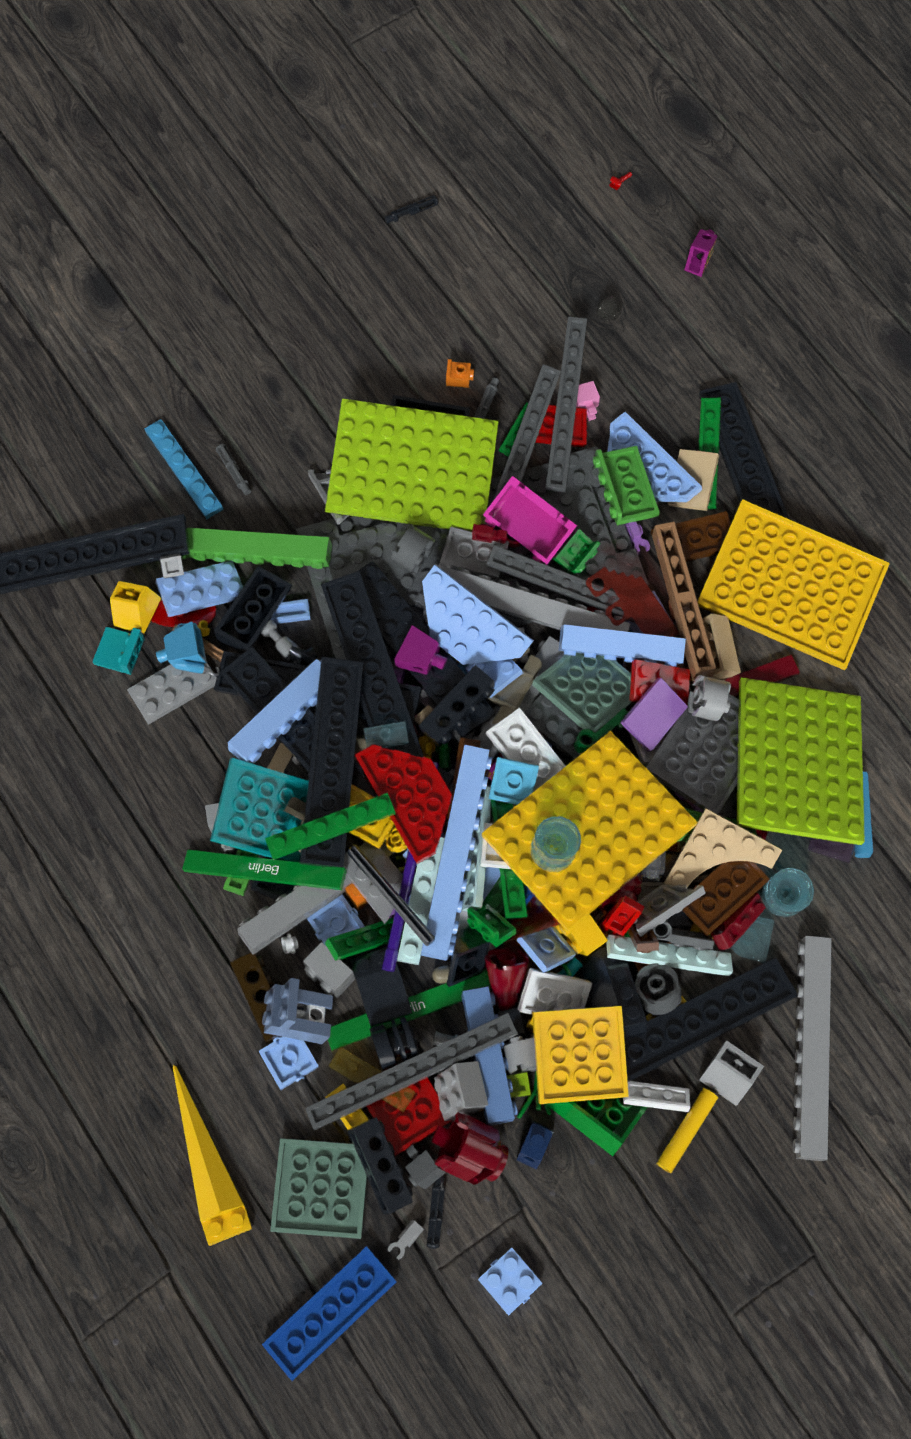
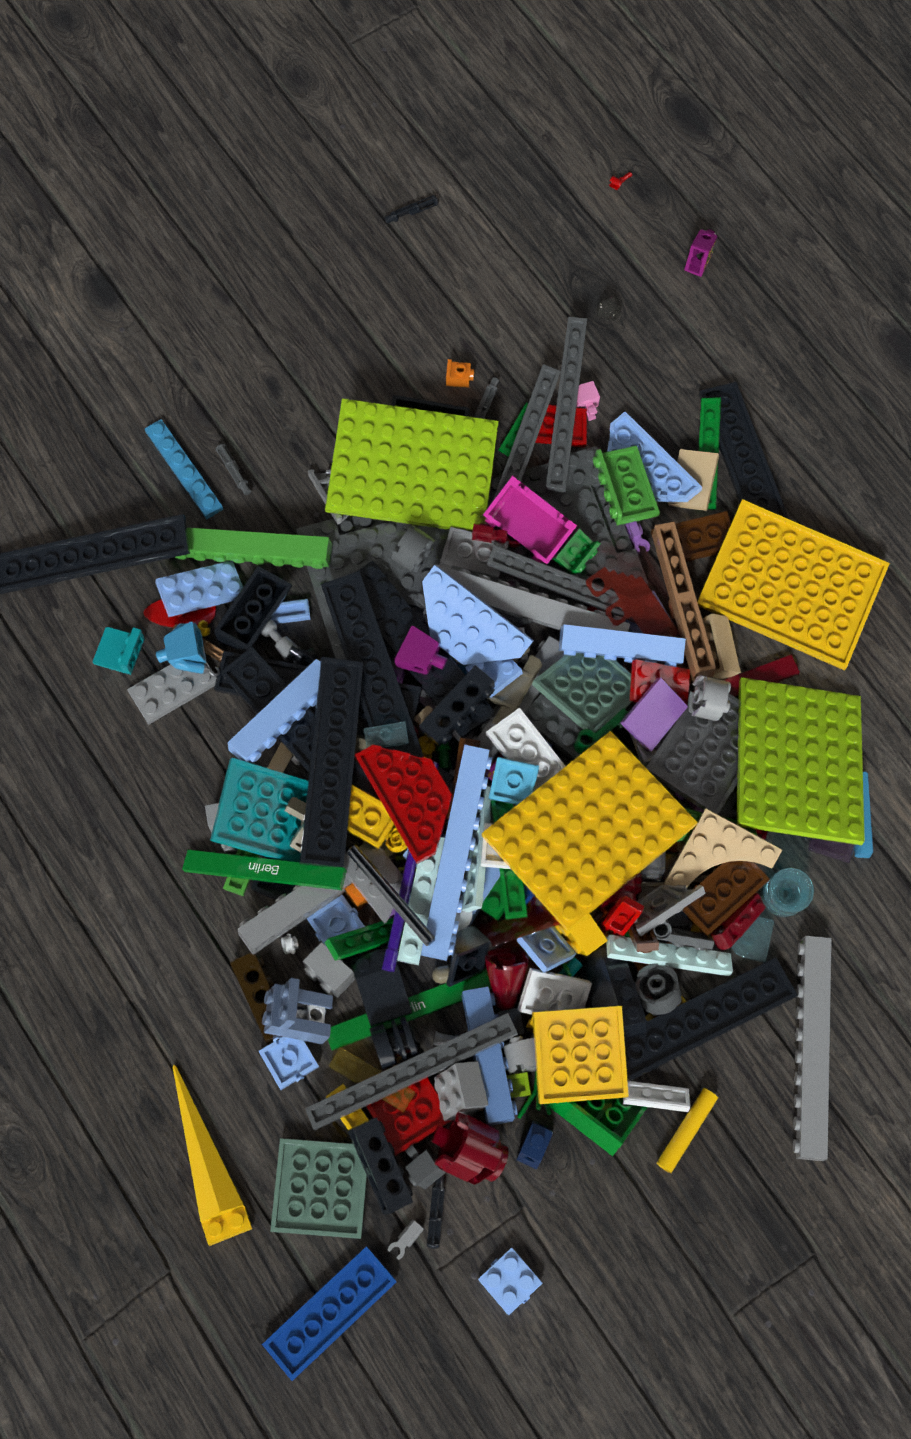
(133, 606): yellow slope -> none
(171, 565): light grey plate -> none
(330, 826): green plate -> none
(490, 924): green bracket -> none
(562, 835): clear light blue wheel -> none
(731, 1073): light grey slope -> none

